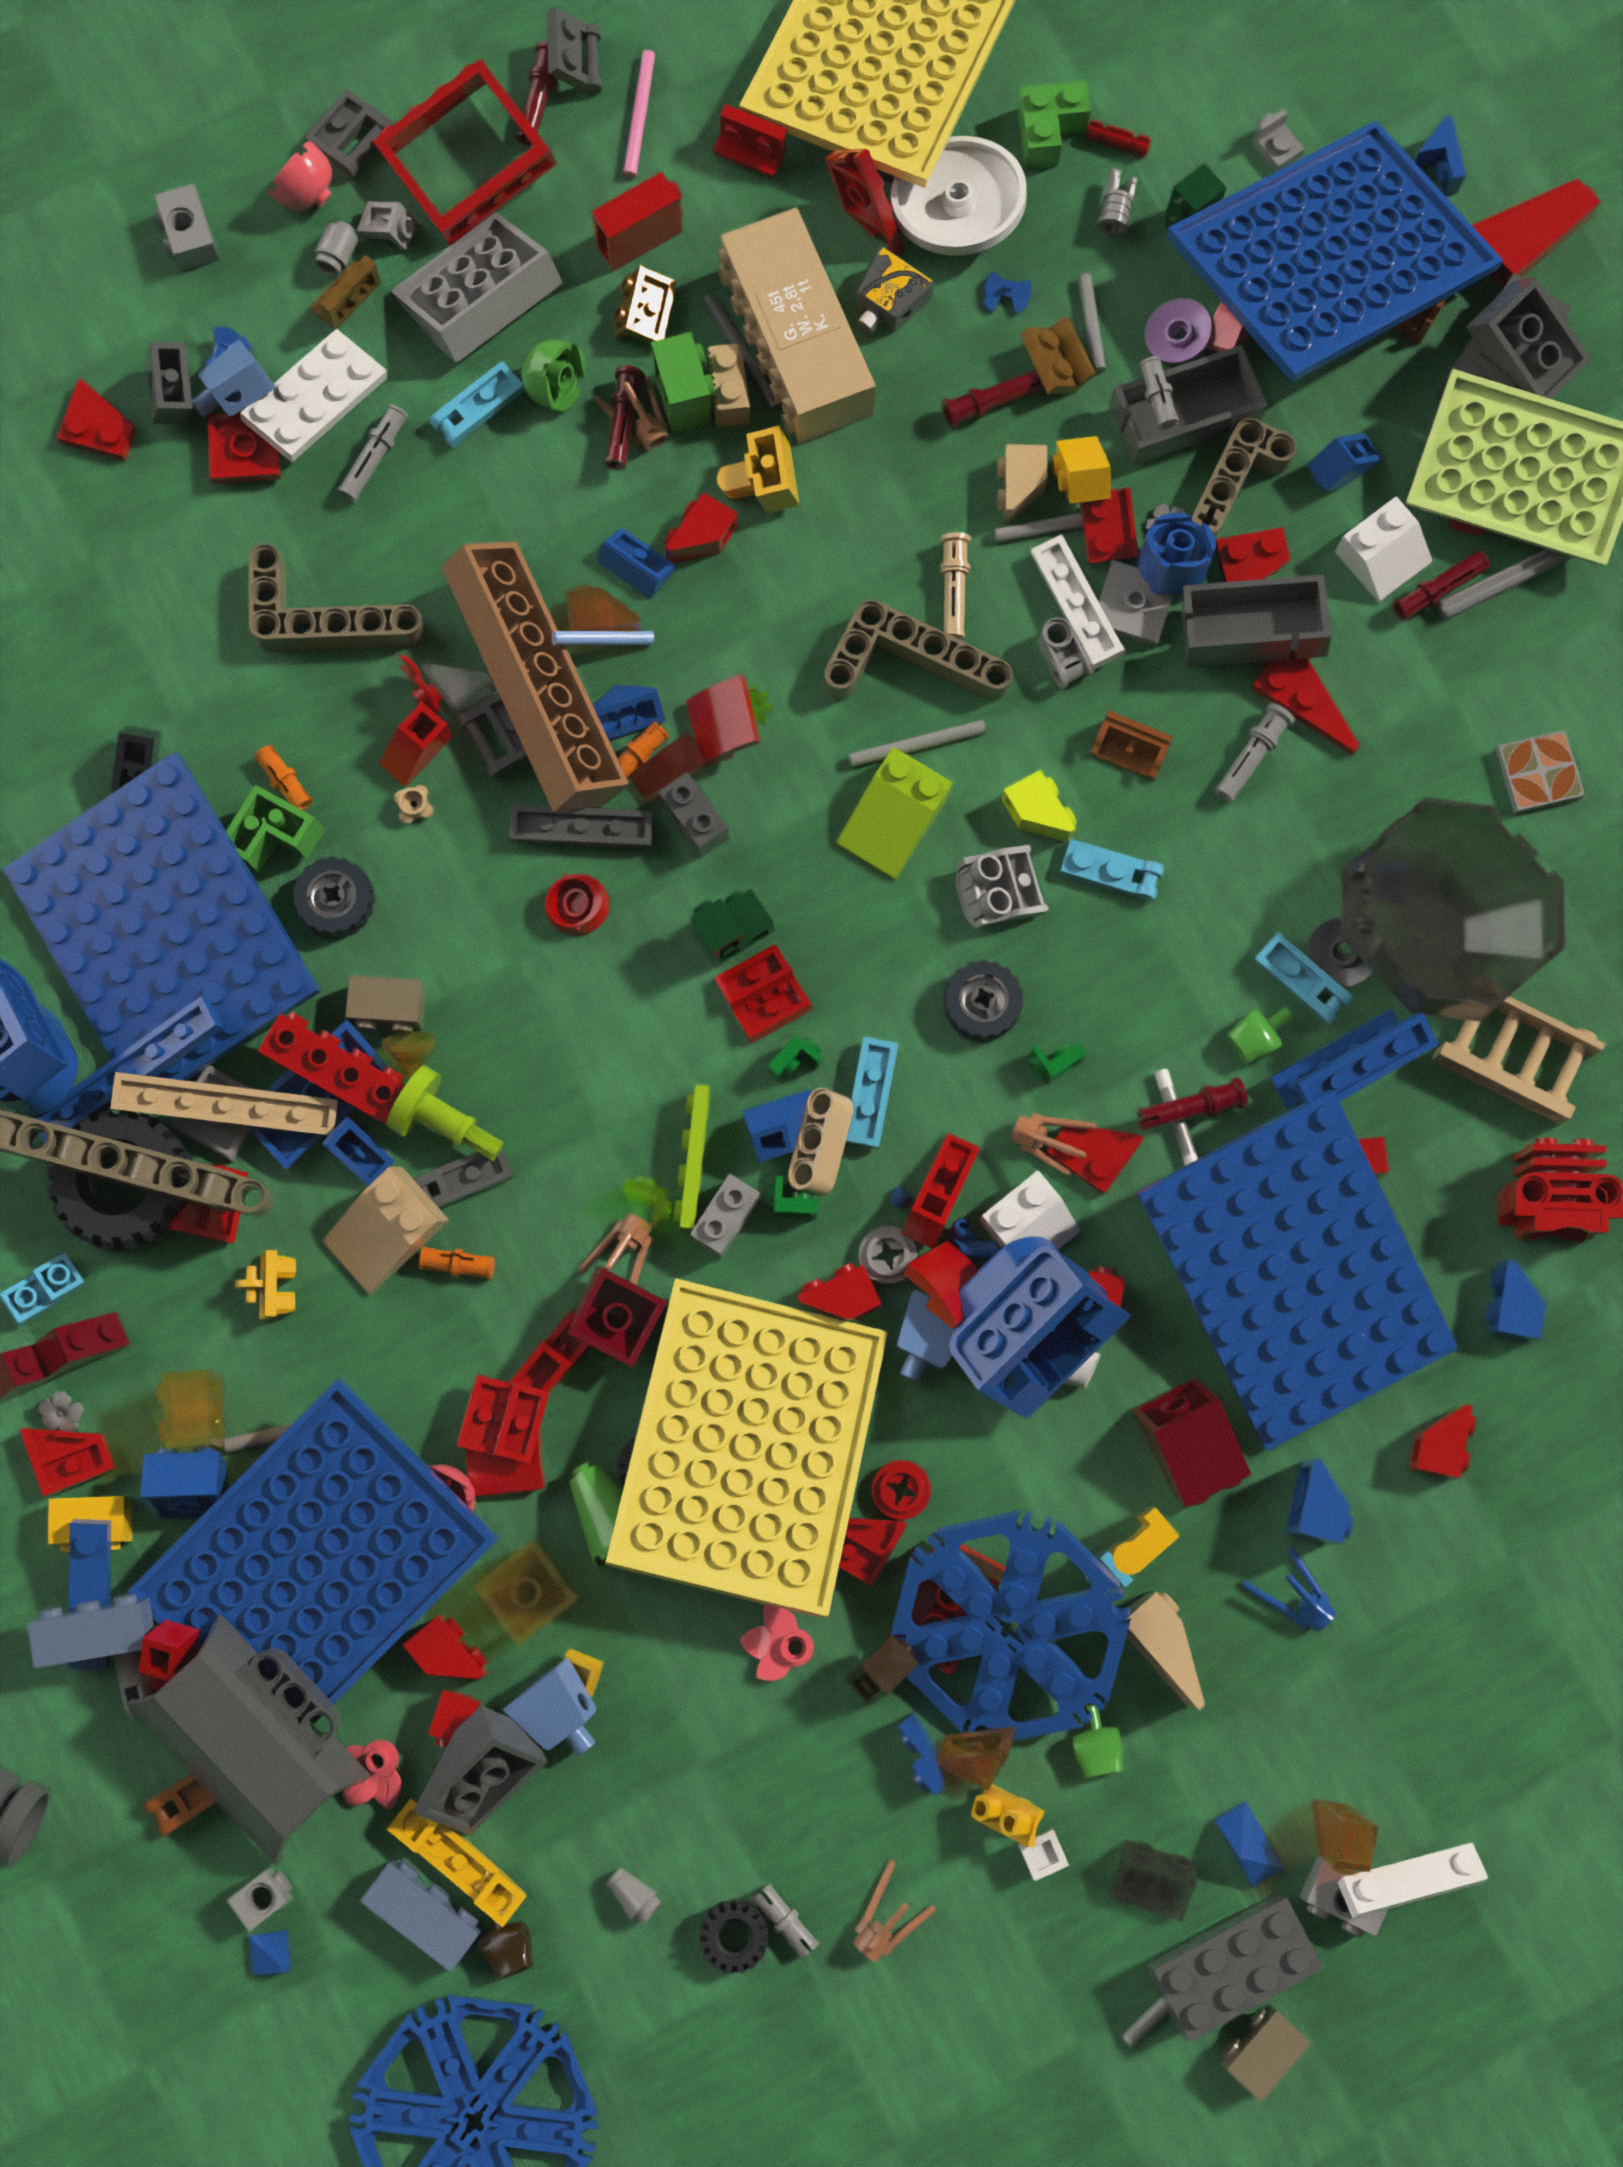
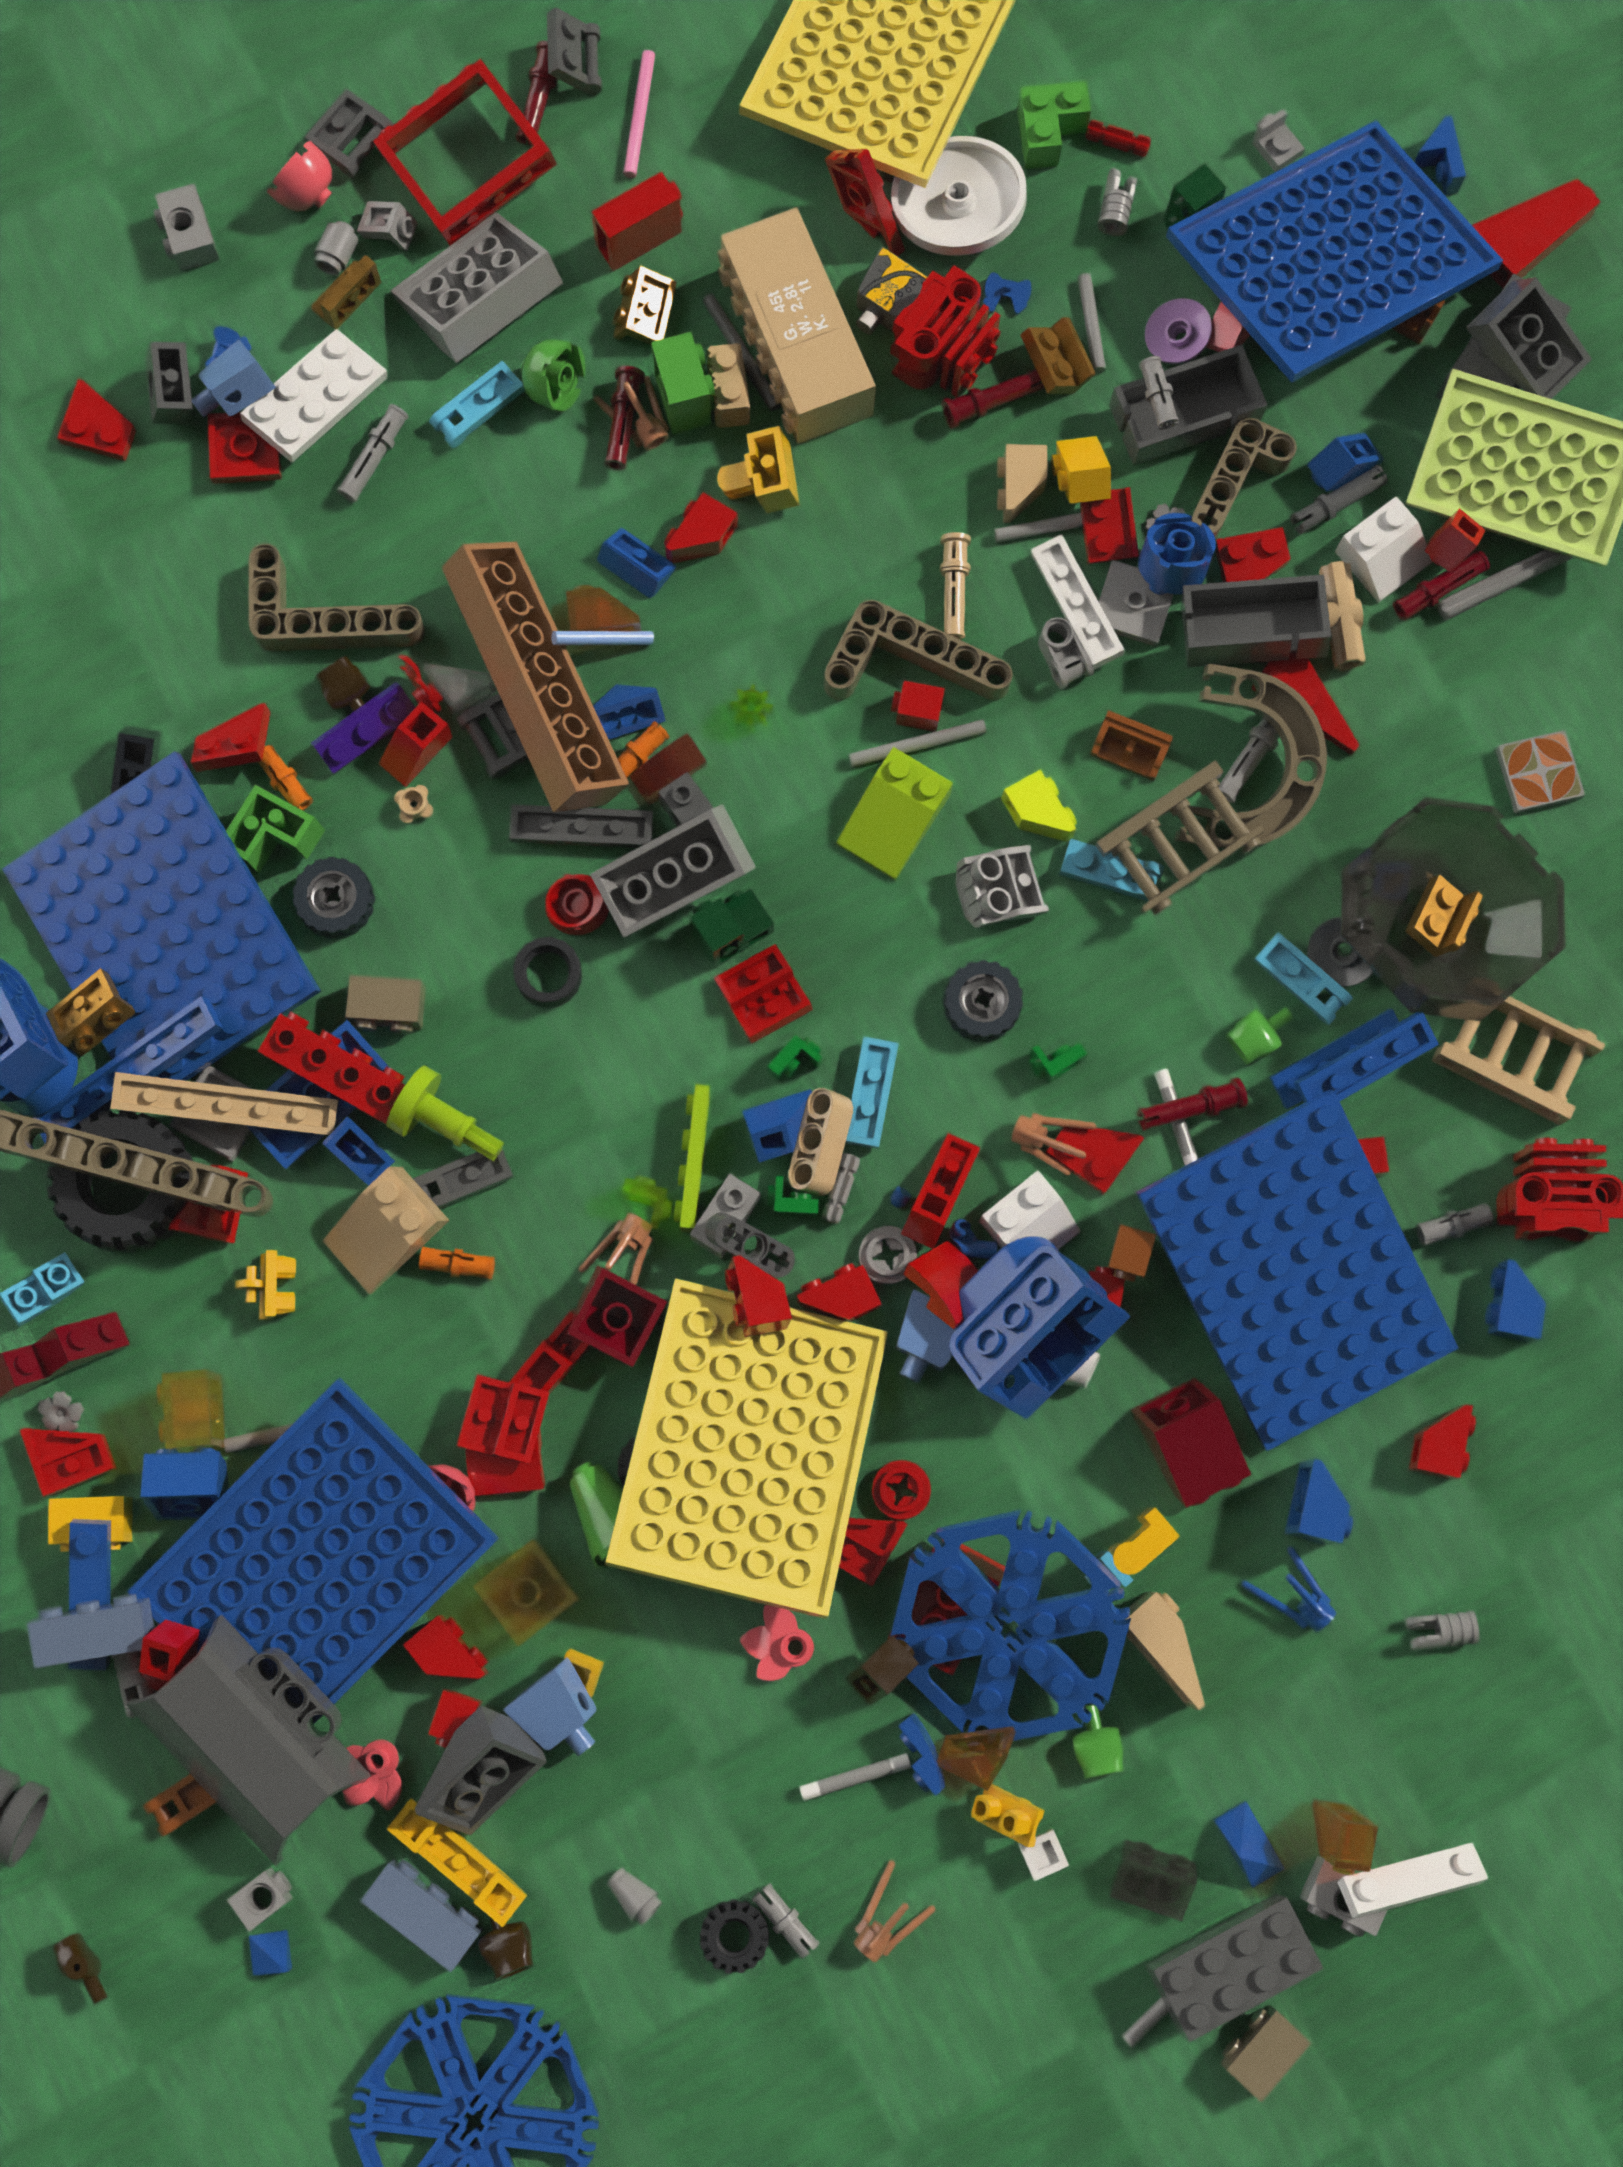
(80, 1964): none -> dark brown piece
(89, 1013): none -> pearl gold bracket
(234, 741): none -> red wing
(343, 684): none -> dark brown piece
(363, 727): none -> dark purple plate
(409, 1050): clear yellow piece -> none
(545, 945): none -> black tyre
(673, 870): none -> light grey brick
(723, 719): red slope -> none
(736, 1245): none -> dark grey beam
(750, 141): red bracket -> none
(759, 1298): none -> red slope
(839, 1194): none -> light grey axle
(855, 1777): none -> light grey bar
(918, 705): none -> red brick
(944, 334): none -> red piece
(1131, 1252): none -> dark orange slope
(1177, 804): none -> dark tan fence
(1301, 741): none -> dark tan piece
(1328, 505): none -> dark grey pin
(1344, 616): none -> tan piece
(1443, 917): none -> pearl gold bracket
(1449, 1630): none -> light grey hinge
(1454, 540): none -> red brick
(1454, 1224): none -> light grey pin

